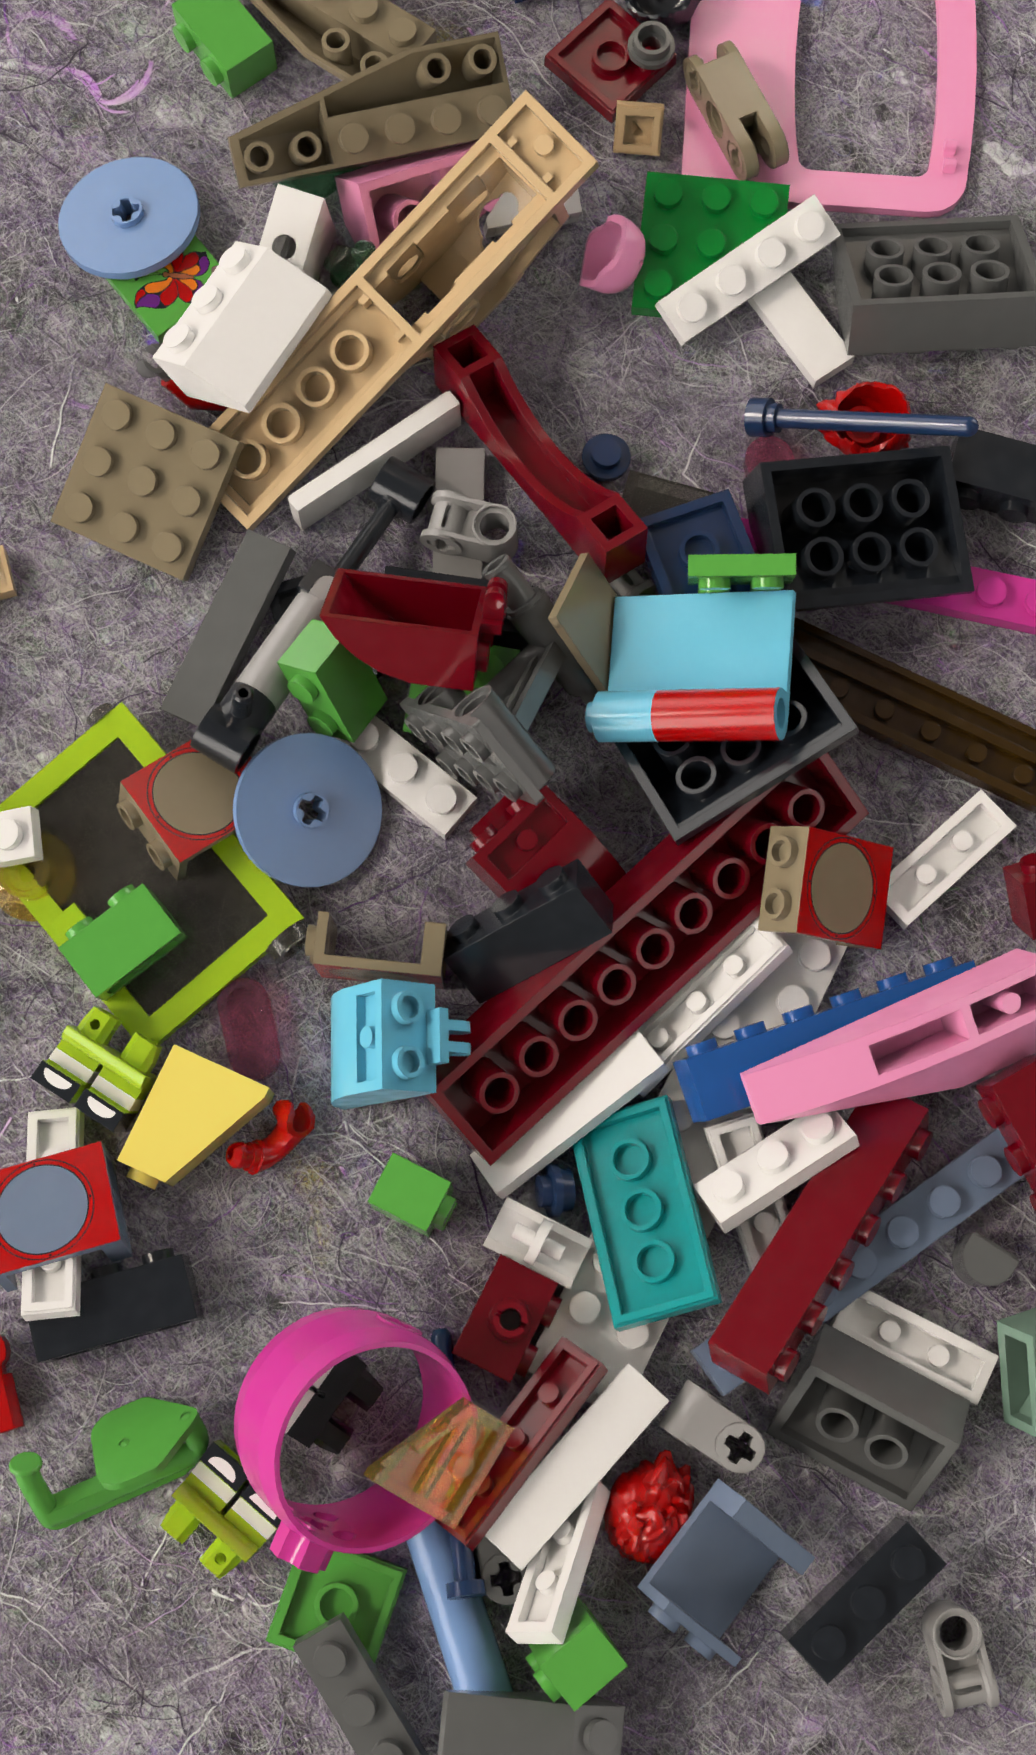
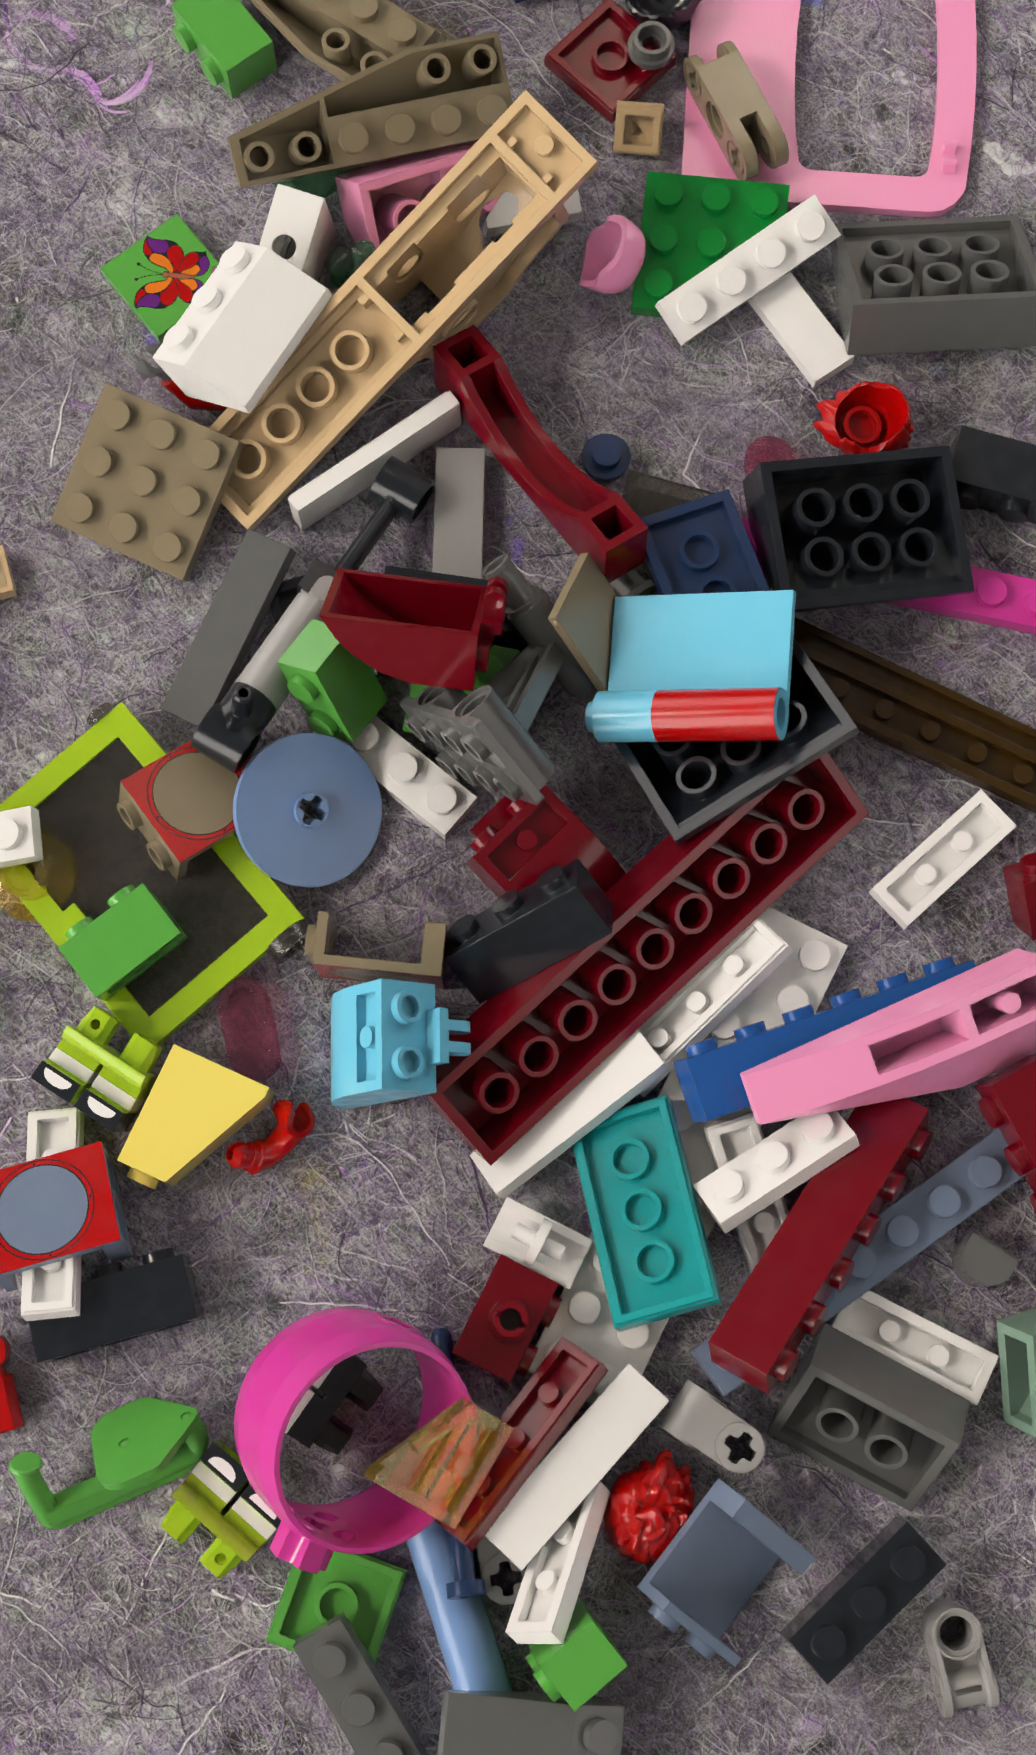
(161, 223): medium blue piece -> none
(413, 1196): bright green brick -> none
(460, 527): light grey piece -> none
(555, 1190): dark blue plate -> none
(761, 571): bright green plate -> none
(766, 417): dark blue piece -> none
(825, 886): dark tan panel -> none

